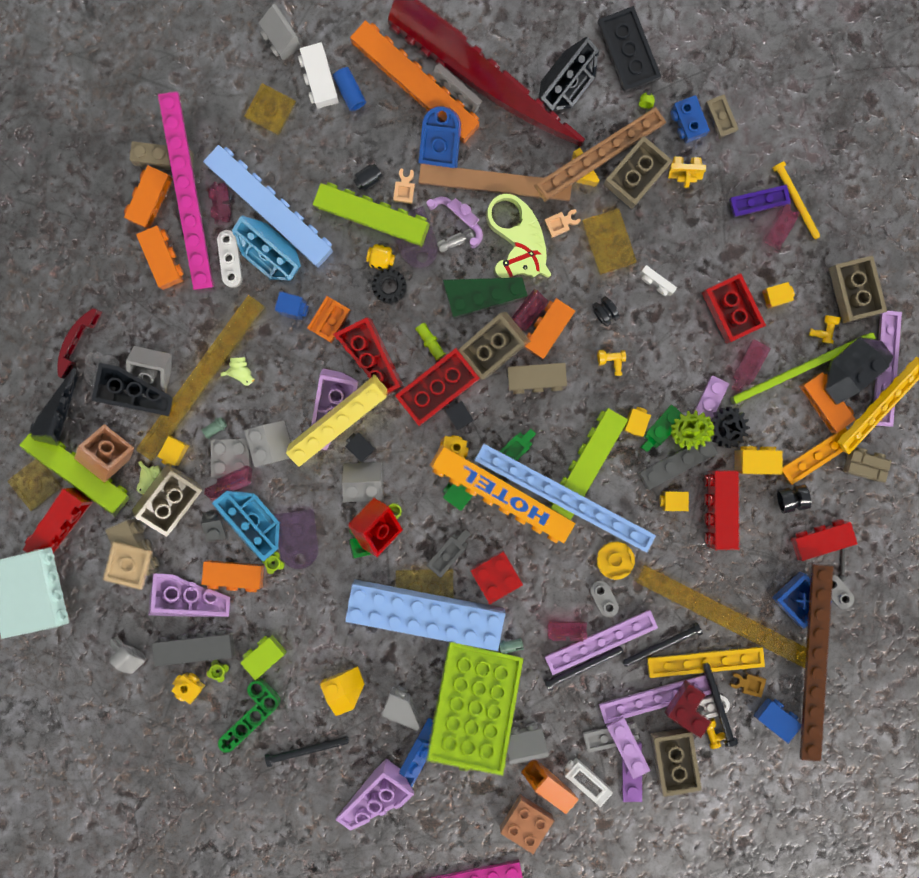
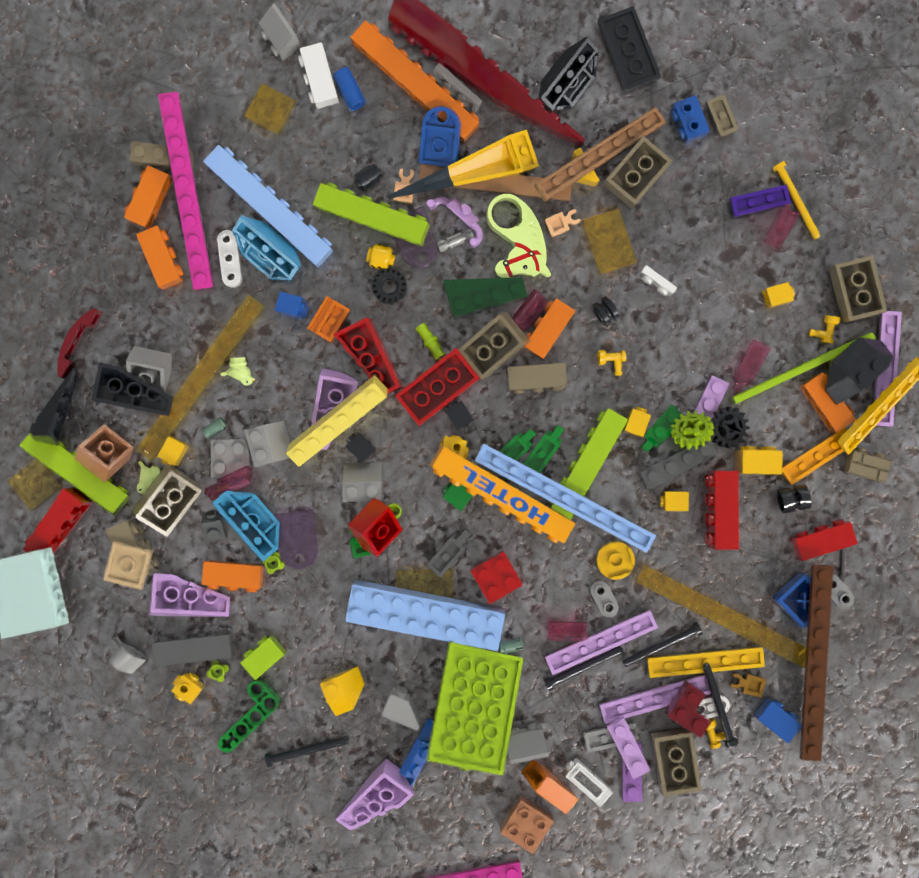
(219, 210): clear pink hinge -> none
(501, 159): none -> yellow plate
(544, 450): none -> green hinge
(646, 101): lime hinge -> none
(687, 172): yellow hips -> none
(733, 308): red brick -> none

